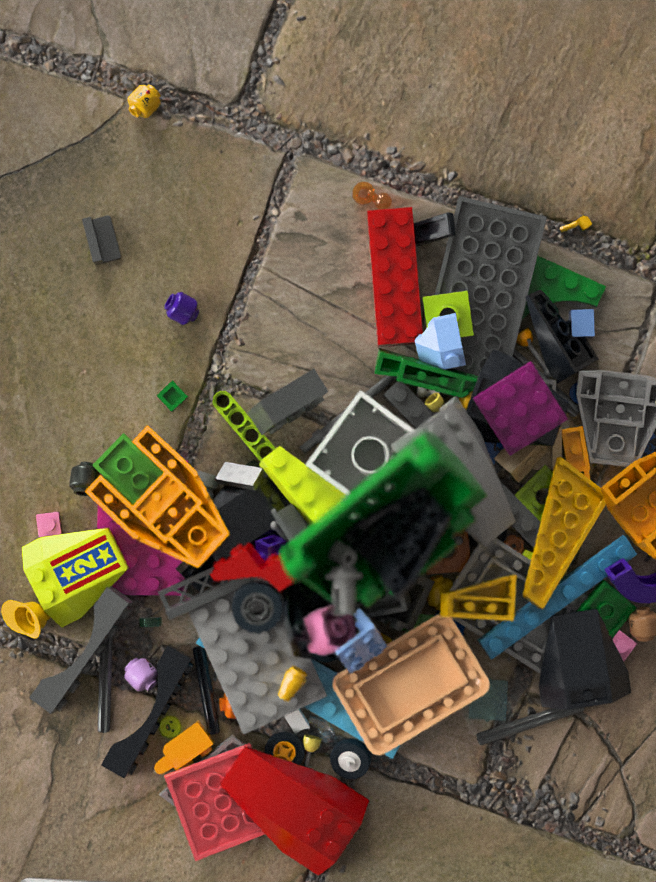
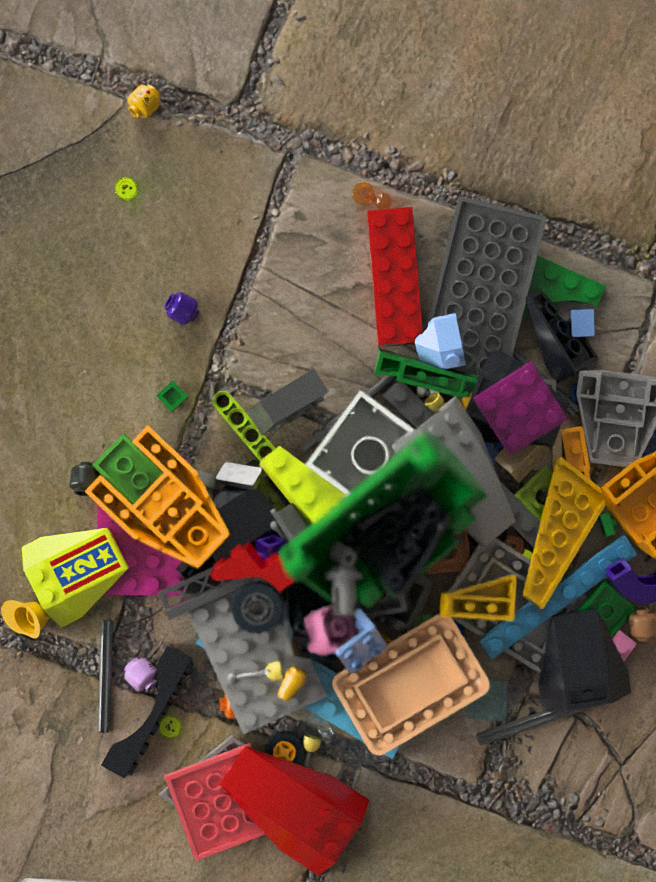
(49, 524): bright pink plate -> none
(101, 239): dark grey panel -> none
(108, 613): dark grey arch -> none
(125, 188): none -> clear neon green tile
(150, 622): clear green tile -> none
(184, 748): light orange hinge -> none
(206, 690): black axle -> none
(273, 672): none -> hinge
(297, 721): white piece -> none
(350, 759): black wheel -> none
(434, 229): black tile -> none
(440, 586): yellow head -> none
(458, 302): lime piece -> none
(525, 339): hinge -> none
(584, 222): yellow hand -> none
(607, 524): none -> green plate

